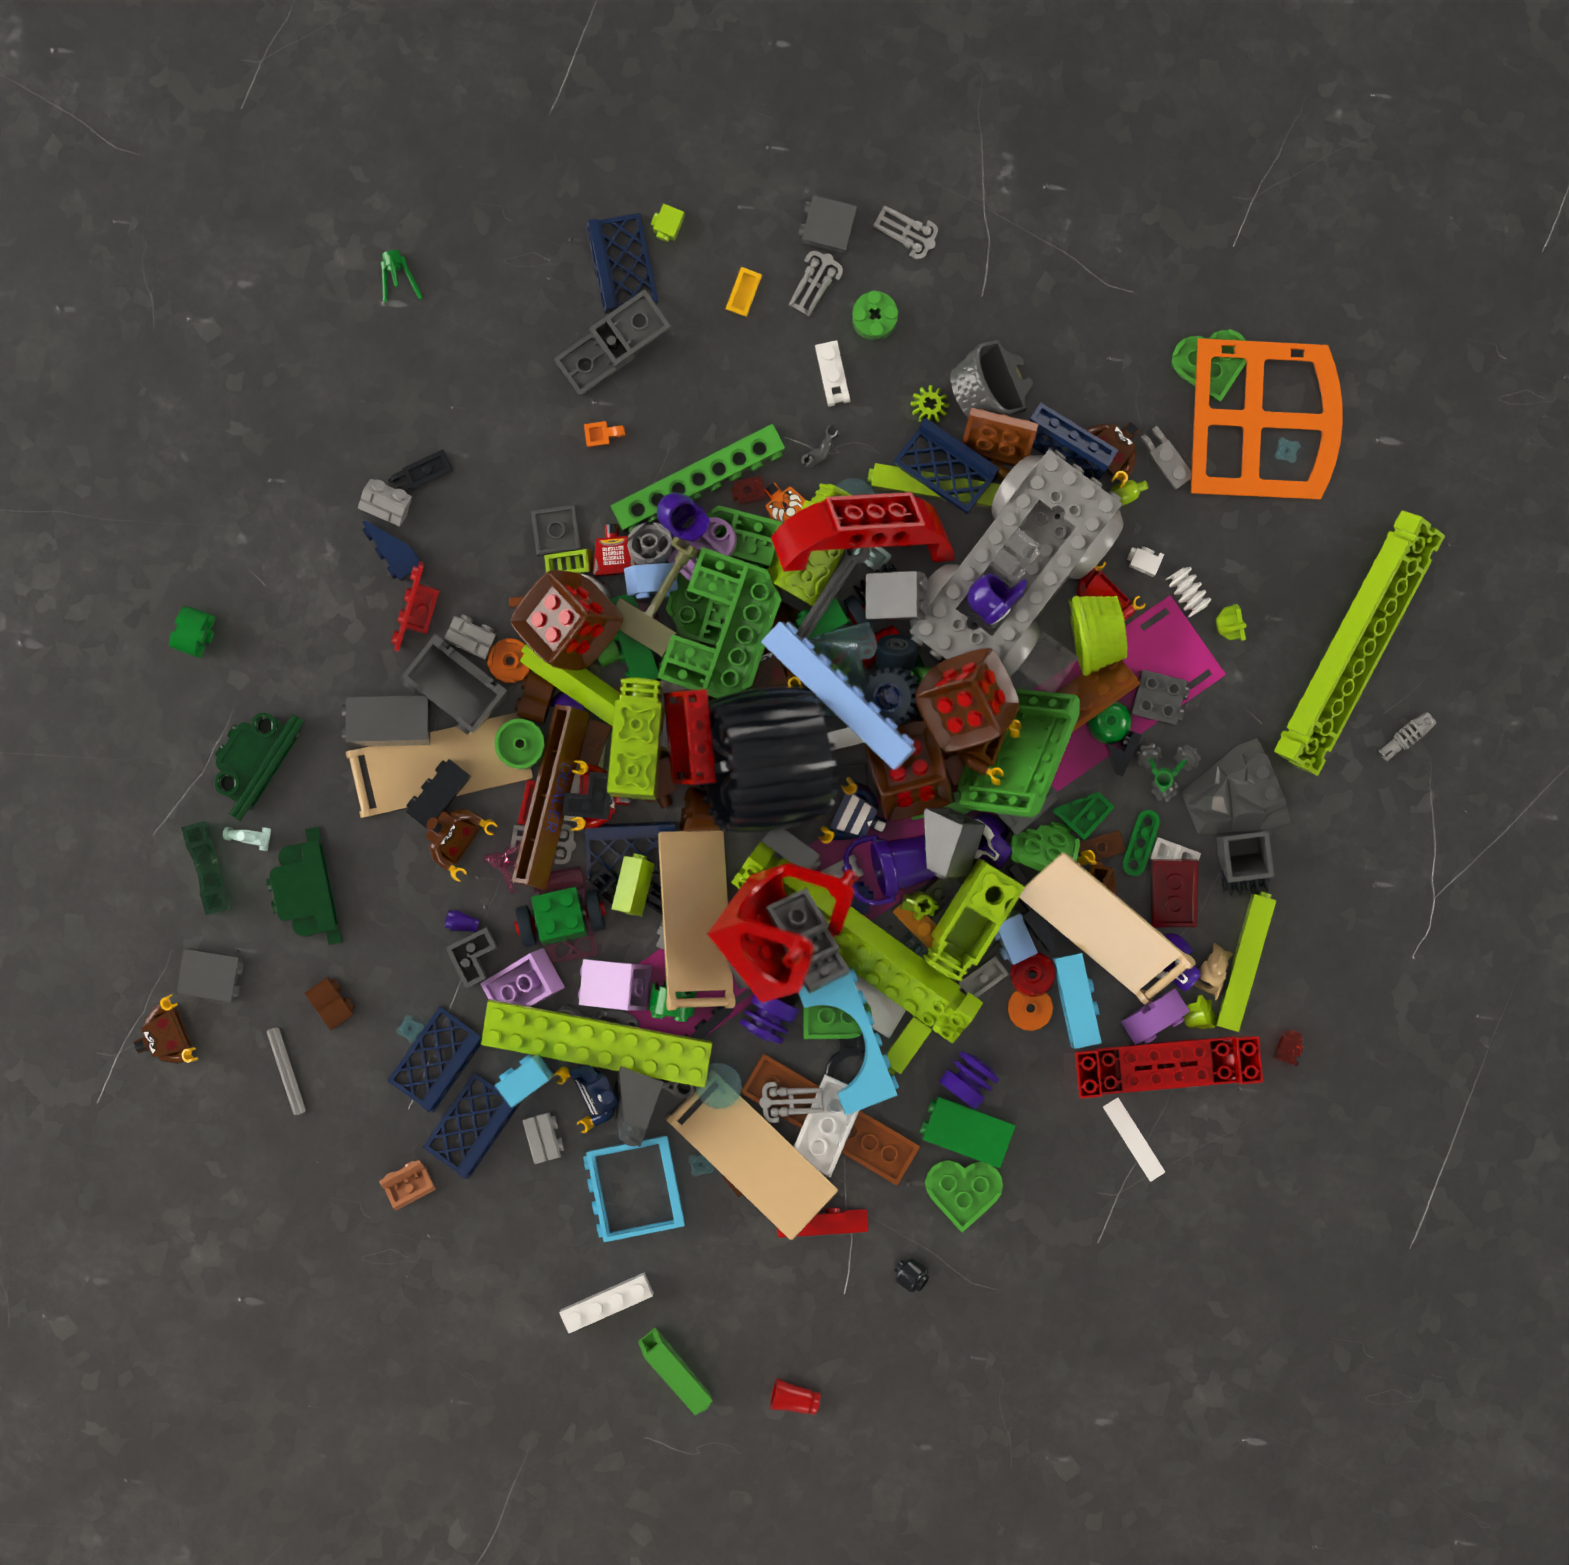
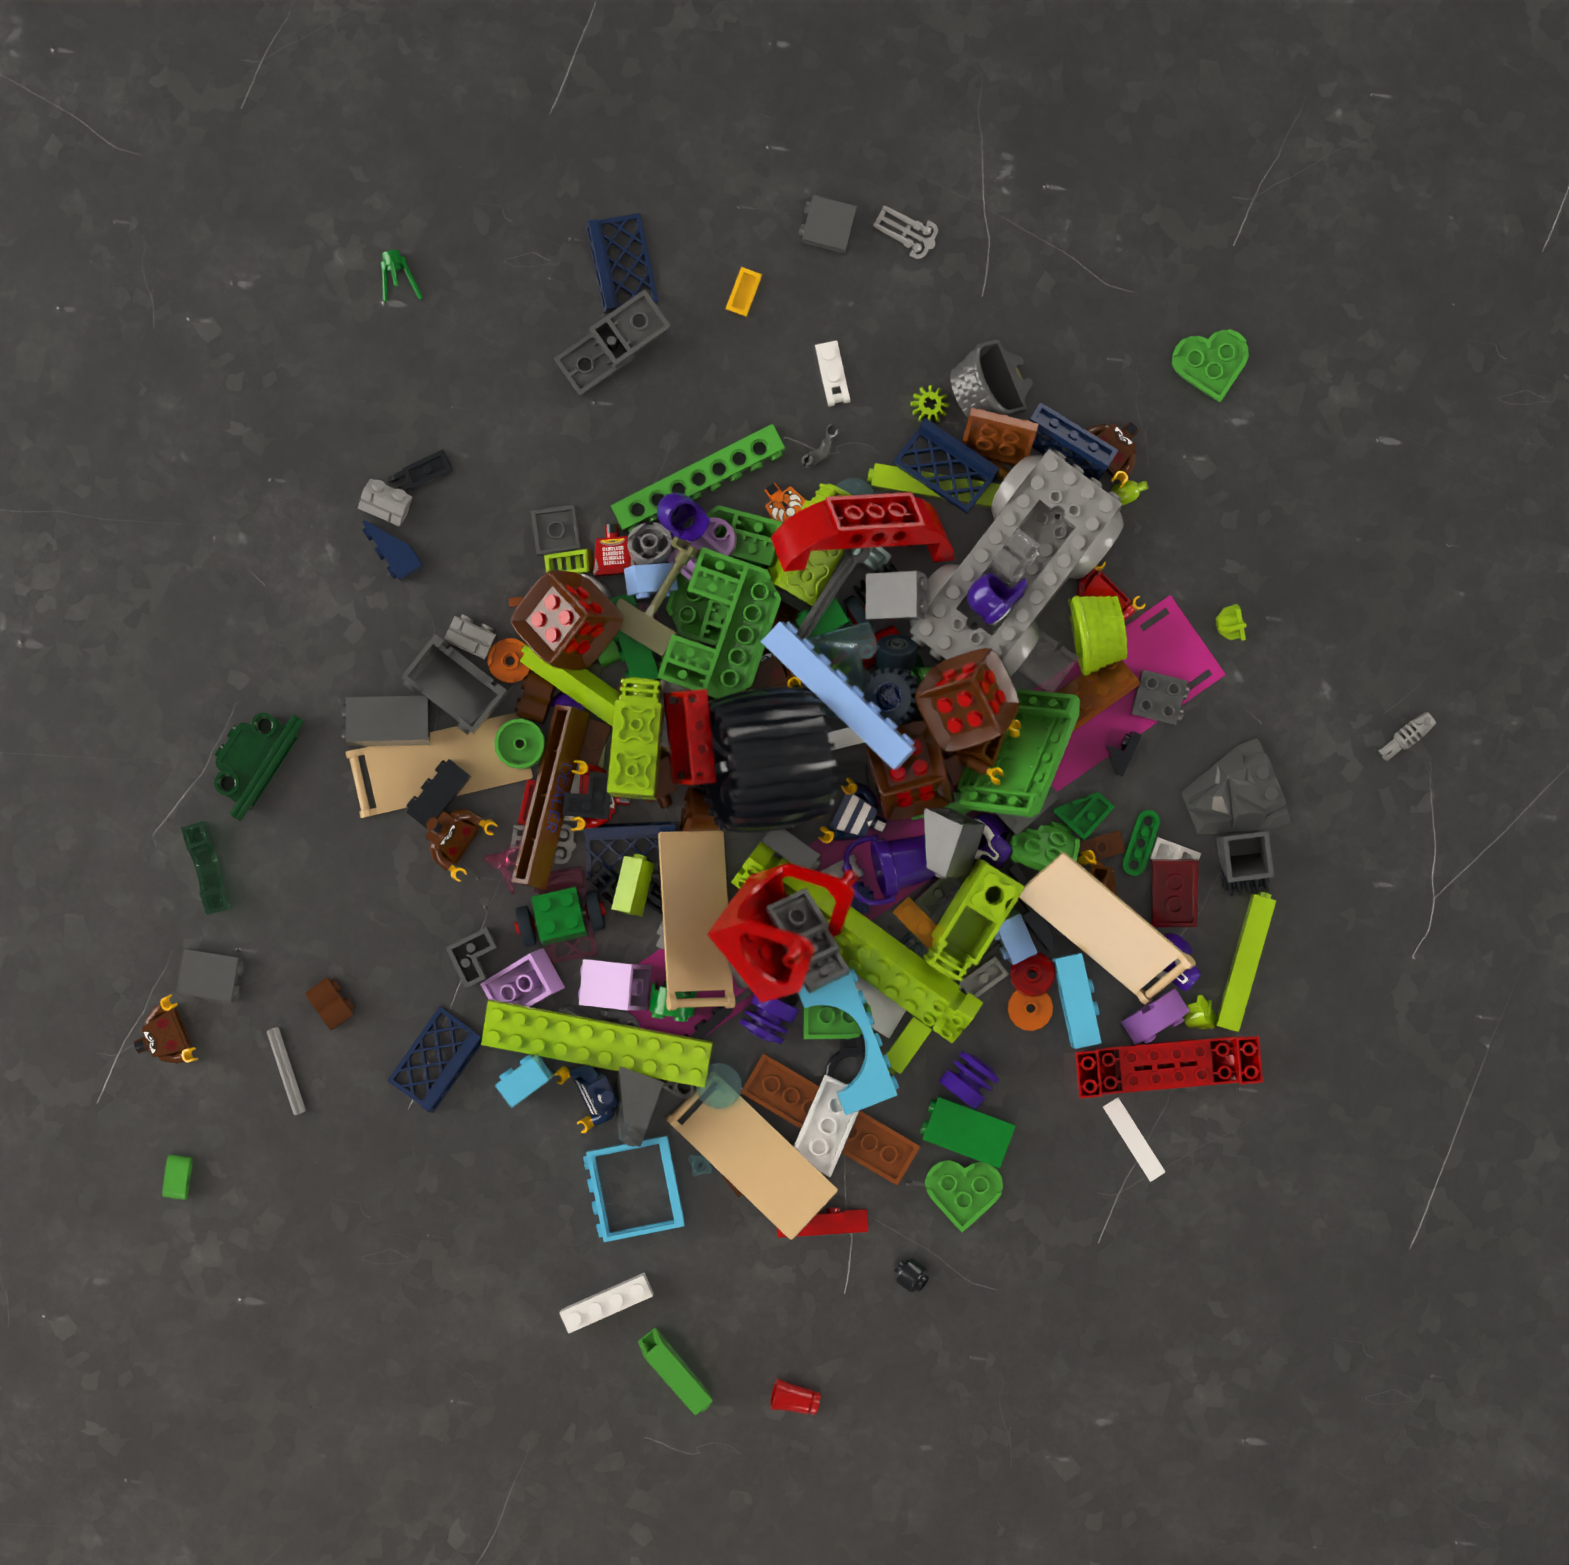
(177, 1177): none -> bright green beam
(192, 631): green brick -> none
(249, 836): light aqua piece -> none
(304, 889): dark green brick -> none
(403, 1029): clear light blue plate -> none
(407, 1184): nougat bracket -> none
(419, 607): red bracket -> none
(459, 921): dark purple cone -> none
(484, 1140): dark blue fence -> none
(542, 1137): light grey brick -> none
(598, 433): orange plate -> none
(667, 222): lime brick -> none
(757, 491): clear red brick -> none
(766, 1102): light grey piece -> none
(827, 260): light grey piece -> none
(874, 302): bright green brick -> none
(920, 904): lime piece -> none
(1110, 724): green cylinder -> none
(1144, 560): white brick -> none
(1163, 784): dark grey plant -> none
(1167, 459): light grey hinge -> none
(1189, 590): white piece -> none
(1214, 970): tan hair -> none
(1254, 419): orange window -> none
(1282, 454): clear light blue plate -> none
(1289, 1047): clear red brick -> none
(1359, 643): lime brick -> none

